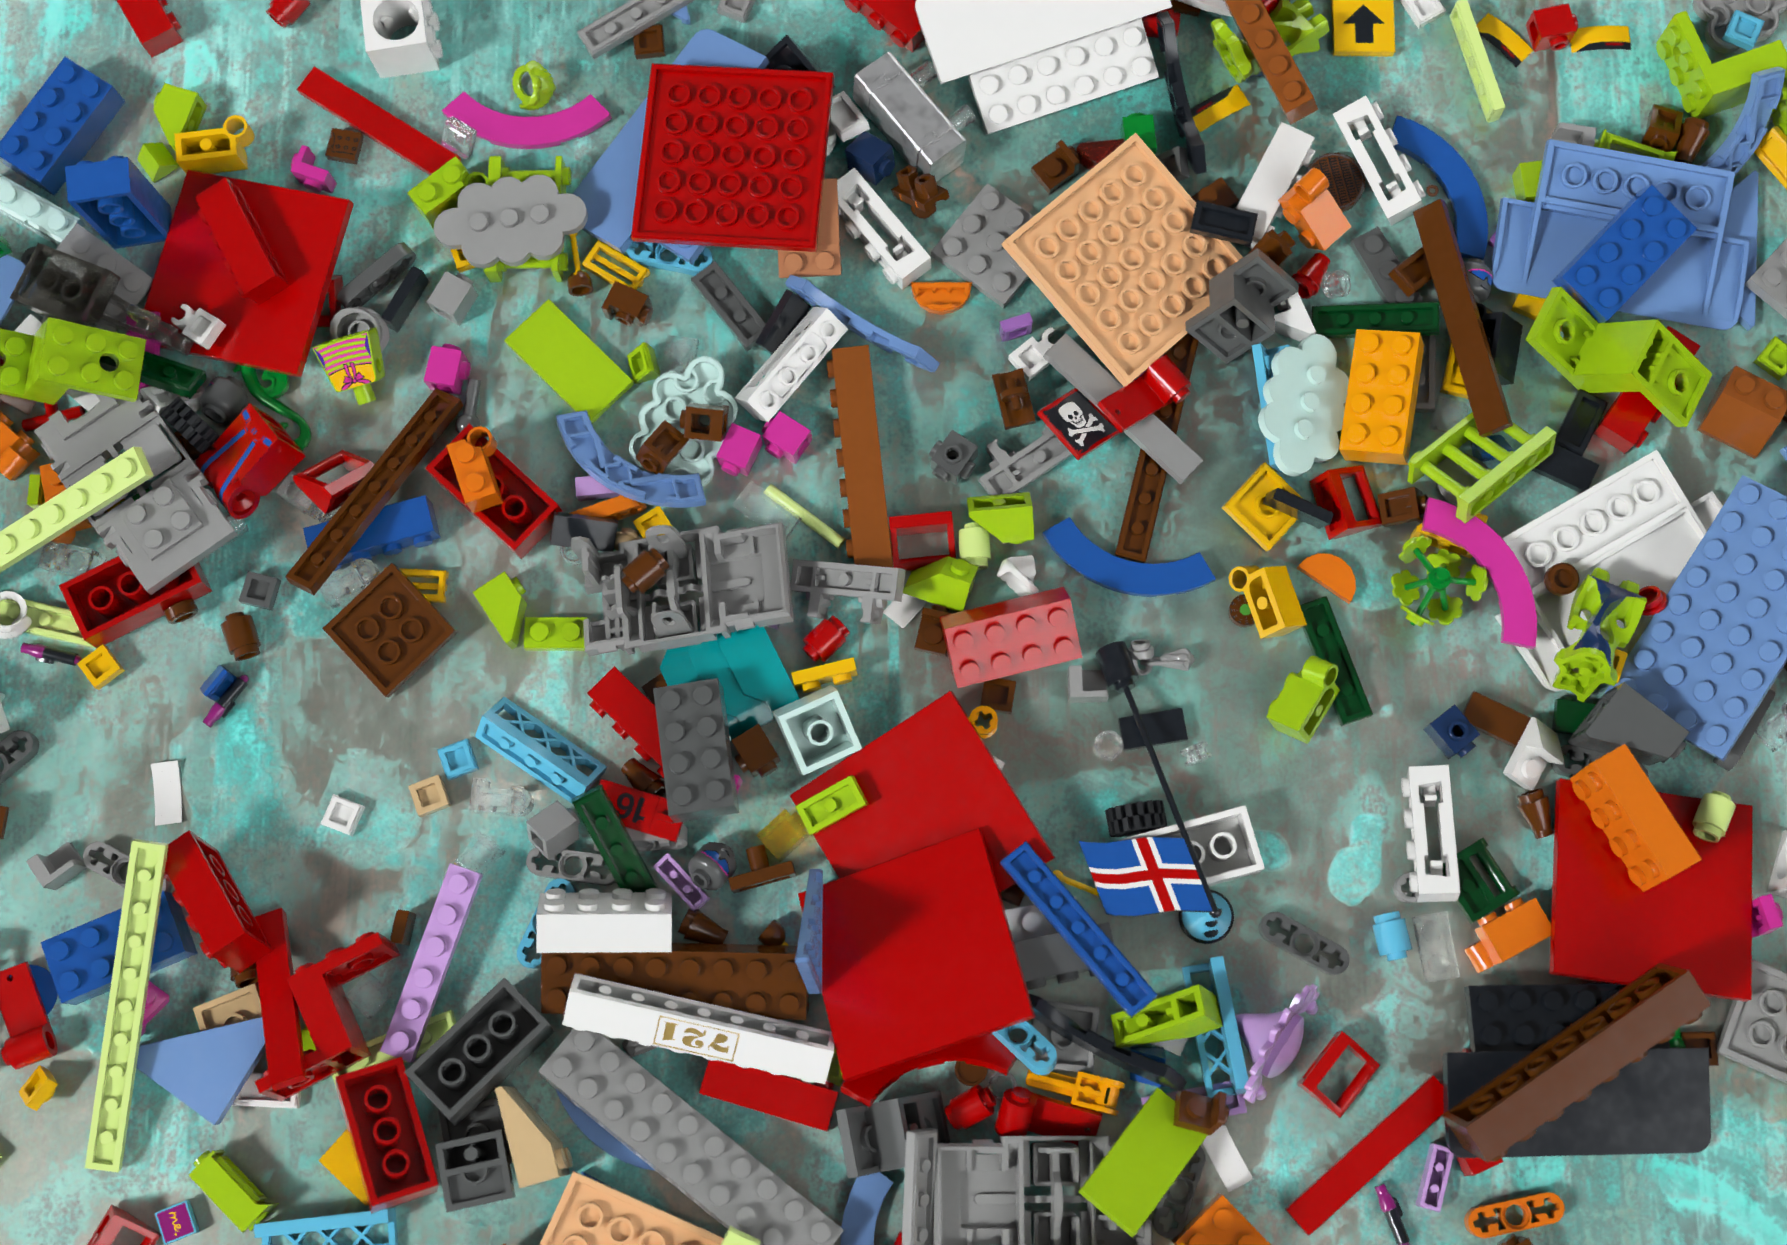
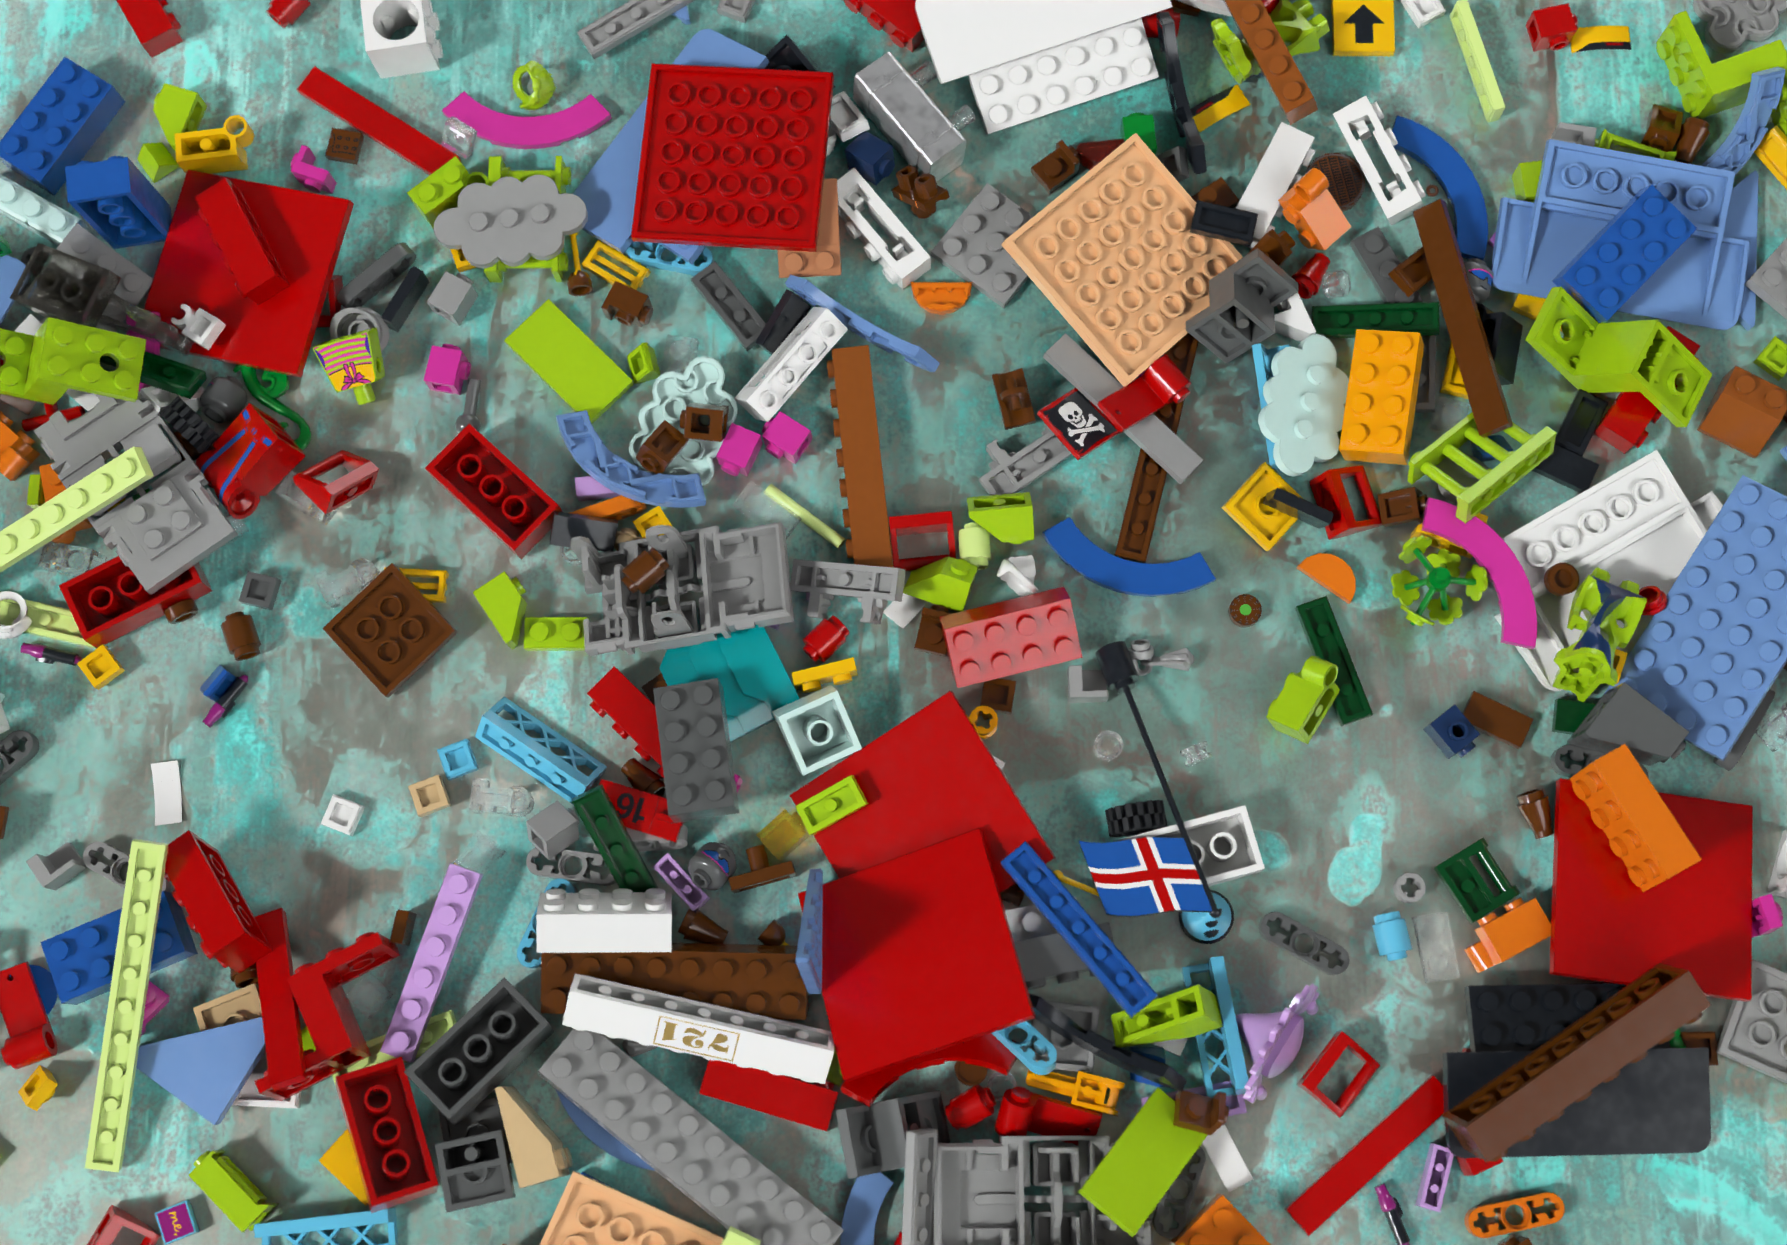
(374, 492): reddish brown plate -> none
(394, 528): blue brick -> none
(475, 471): orange hinge -> none
(650, 43): reddish brown tile -> none
(755, 752): reddish brown brick -> none
(953, 458): dark grey brick -> none
(1016, 327): medium lavender tile -> none
(1030, 355): white plate -> none
(1161, 726): black tile -> none
(1269, 599): yellow hinge -> none
(1433, 886): white brick -> none
(1504, 39): yellow sticker -> none
(1533, 751): white slope -> none
(1713, 816): yellowish green brick -> none
(1743, 30): medium azure tile -> none

